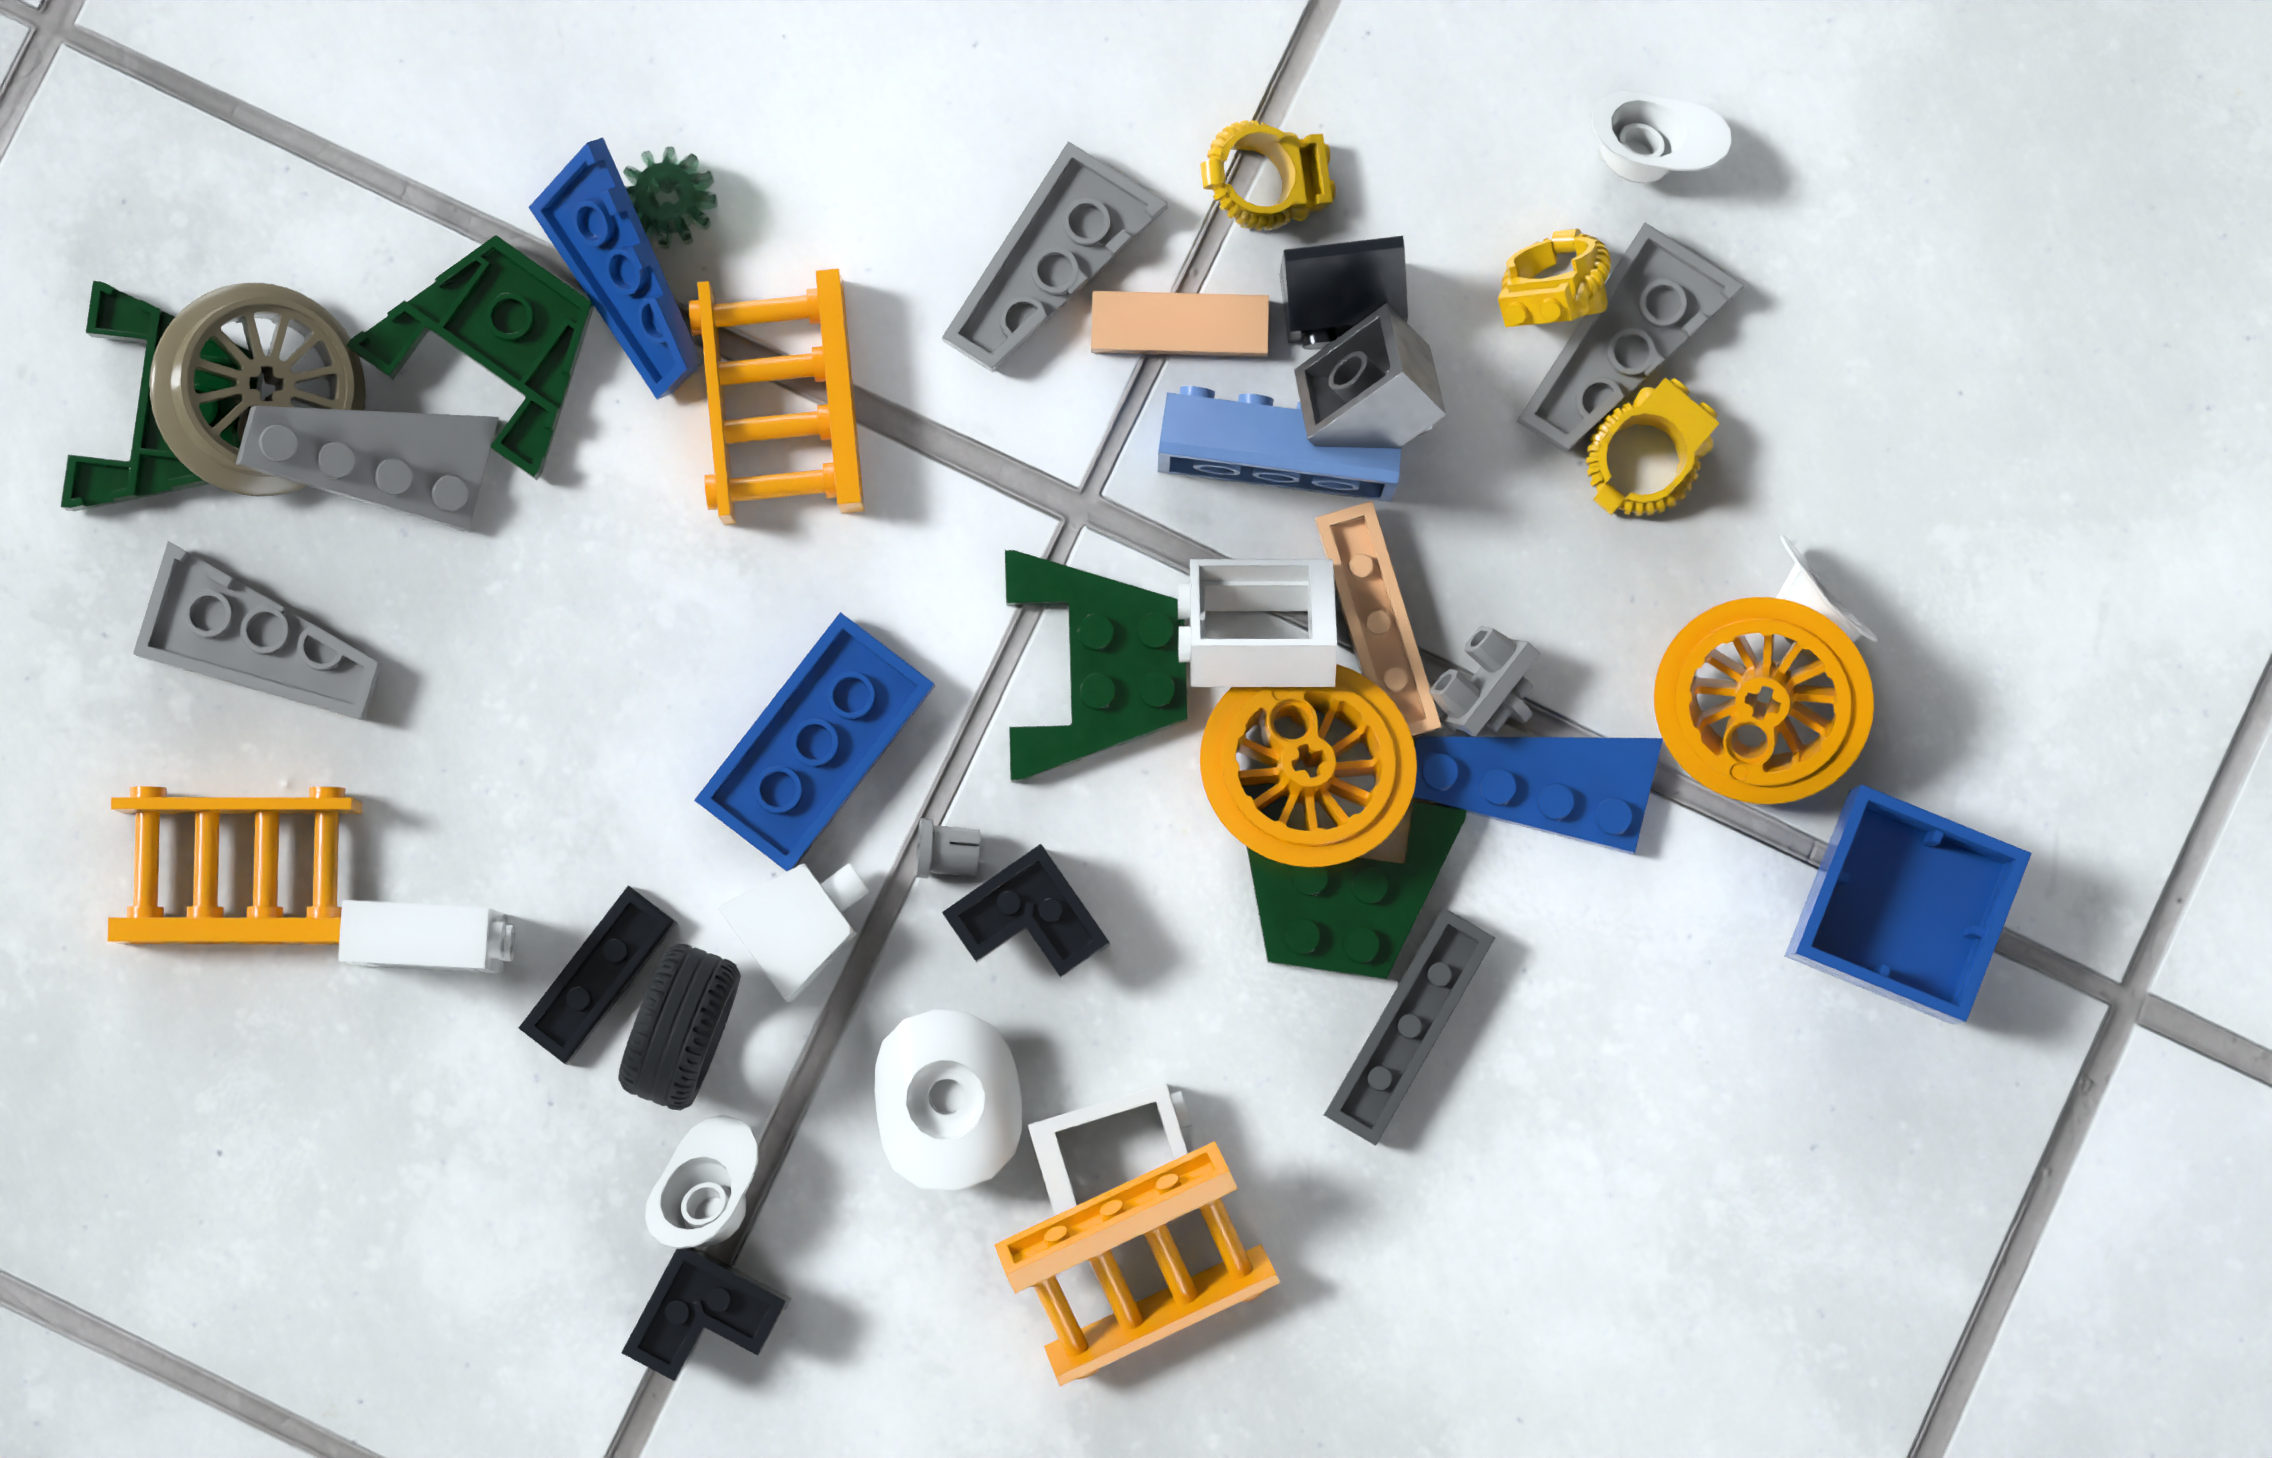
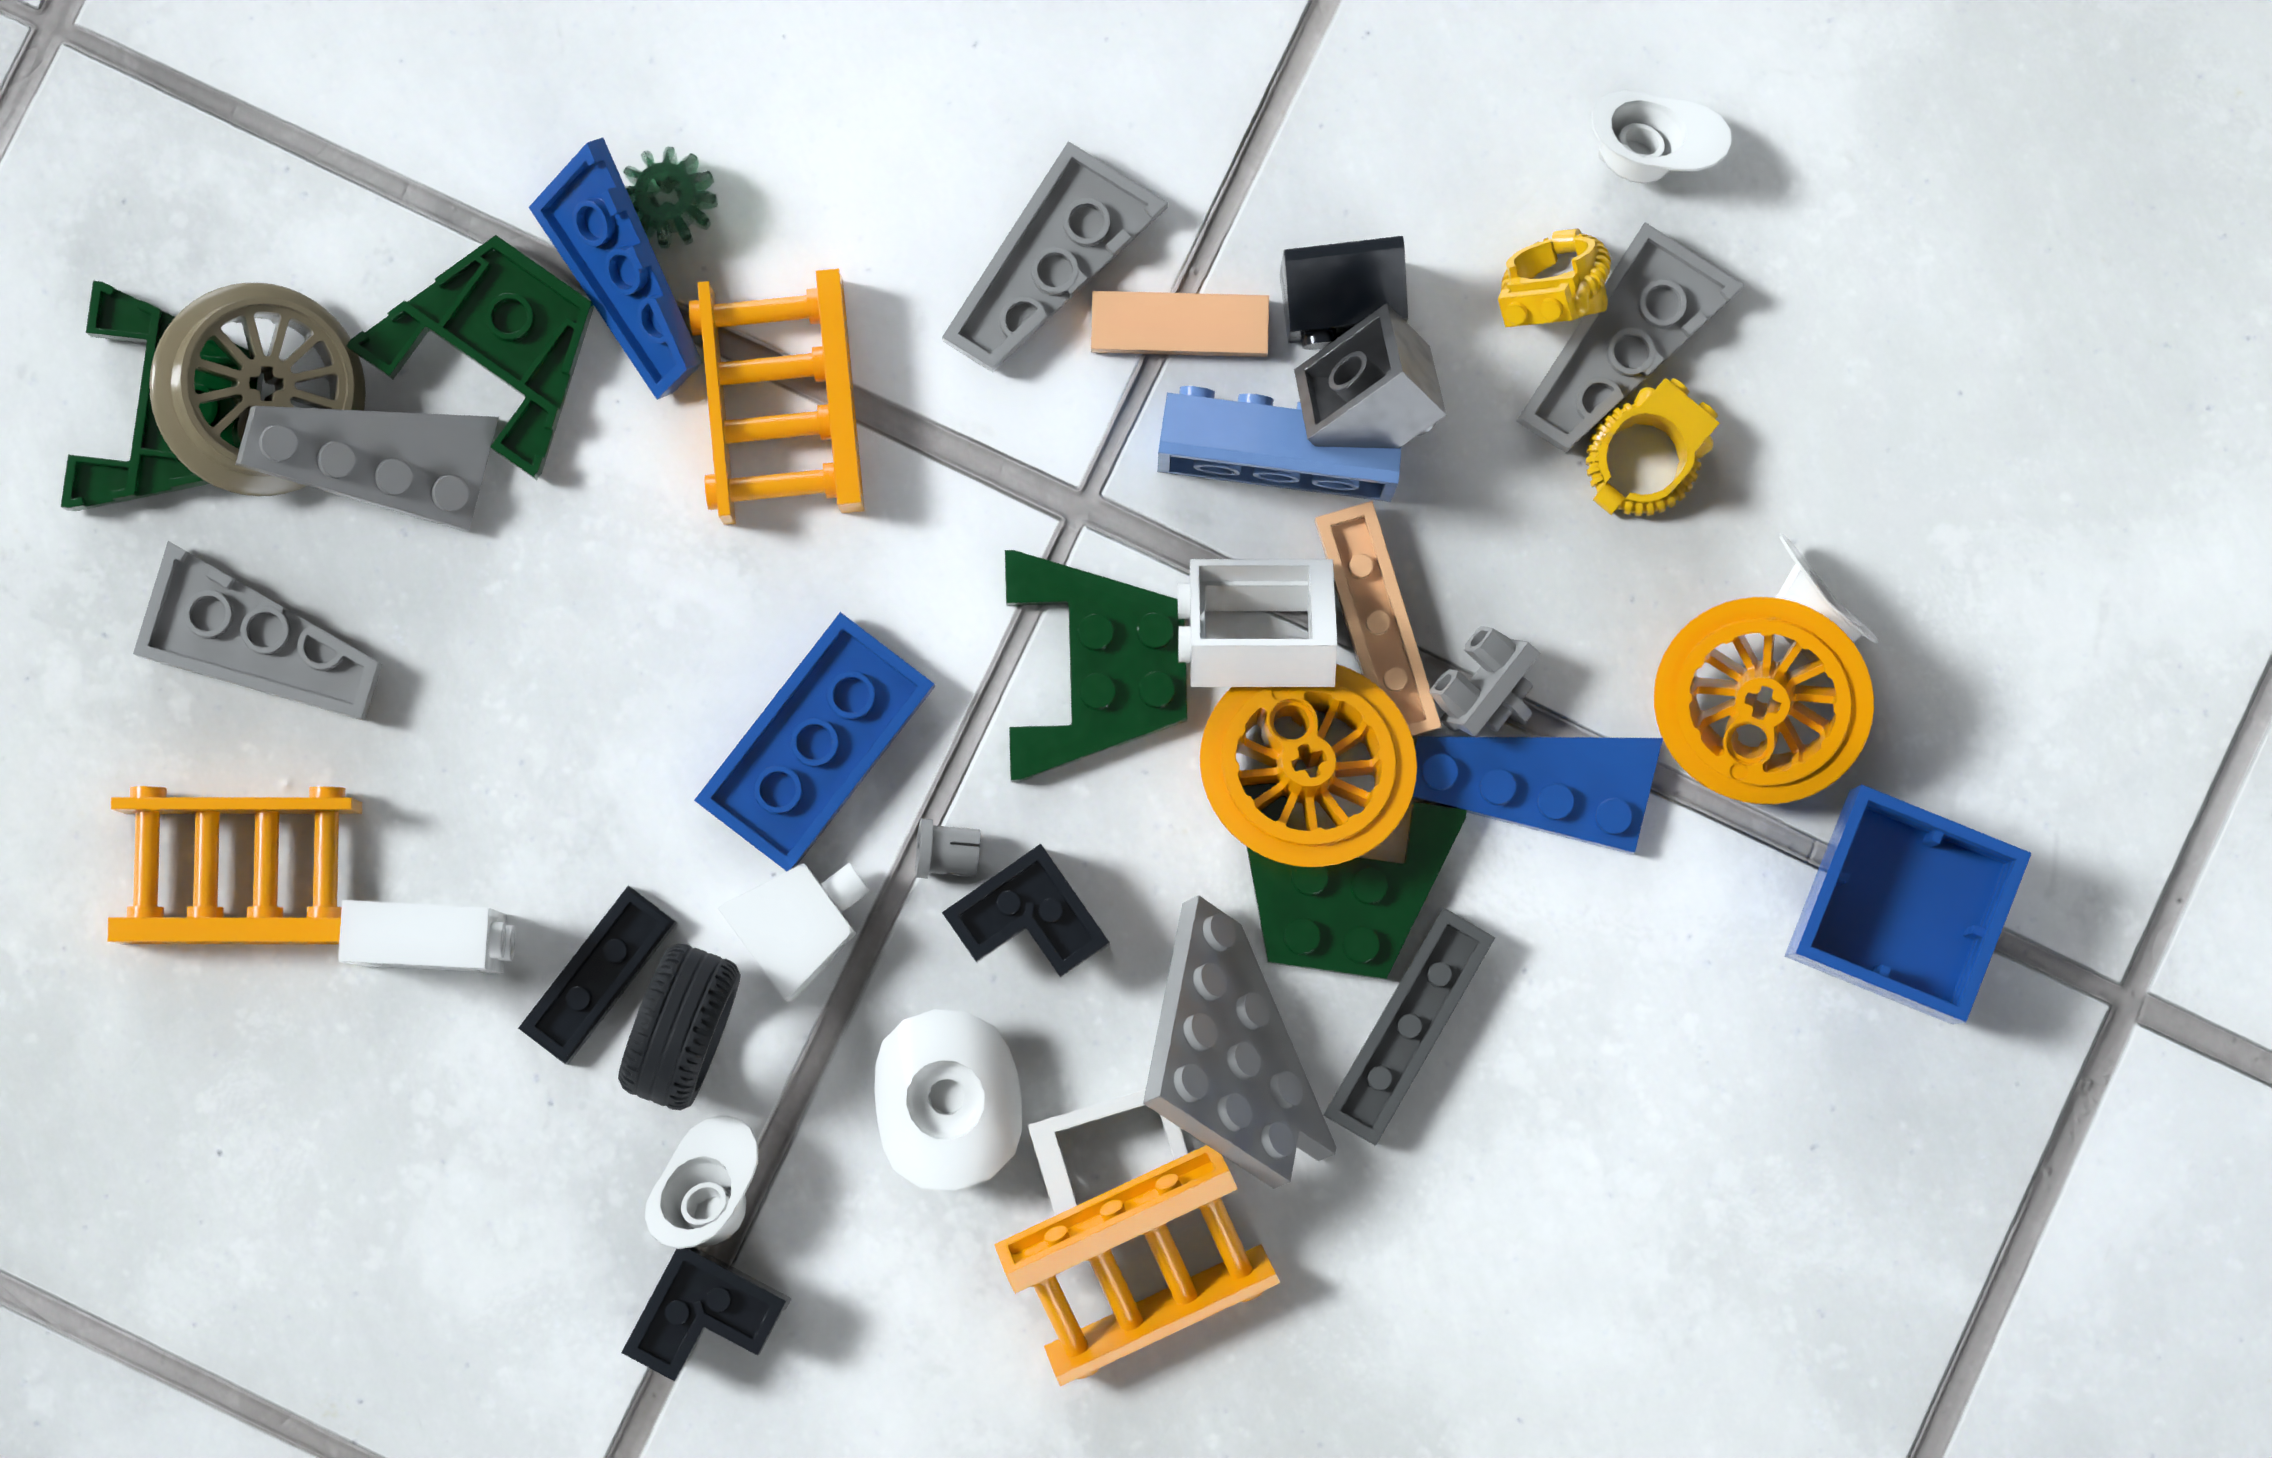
(1225, 1055): none -> light grey wing
(1299, 163): yellow piece -> none

